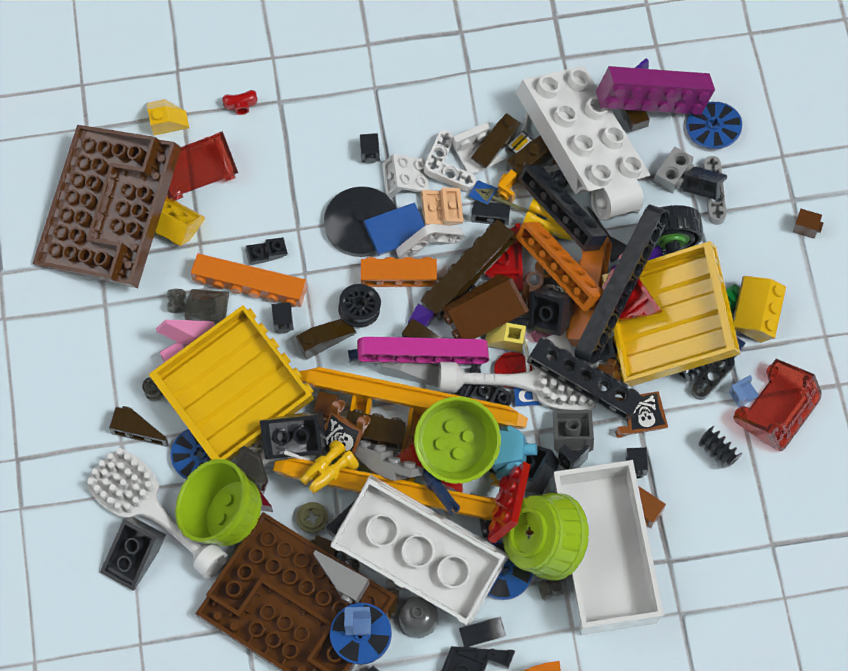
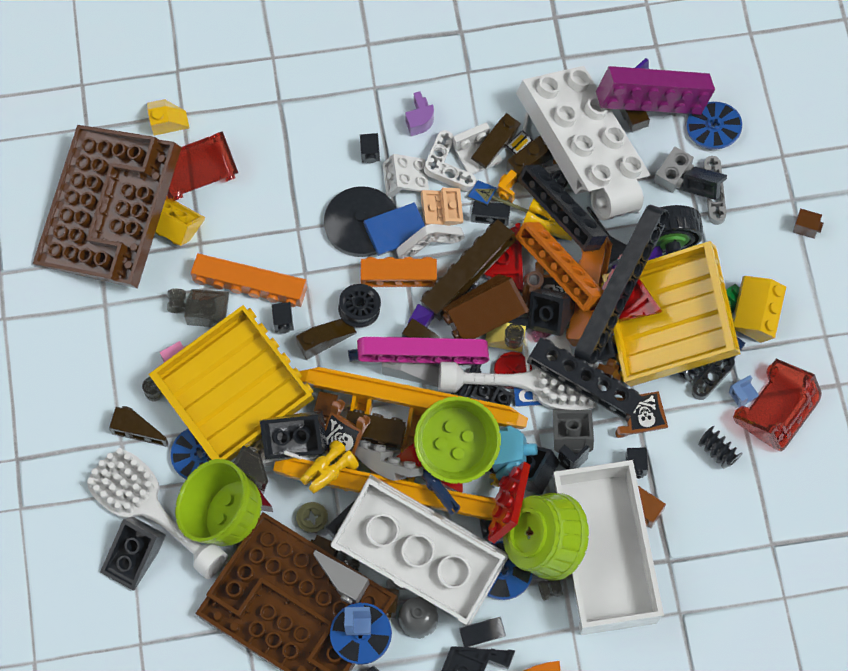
(184, 330): bright pink slope -> none
(240, 102): red piece -> none
(267, 251): black slope -> none
(422, 117): none -> medium lavender brick
(515, 332): none -> clear smoke wheel

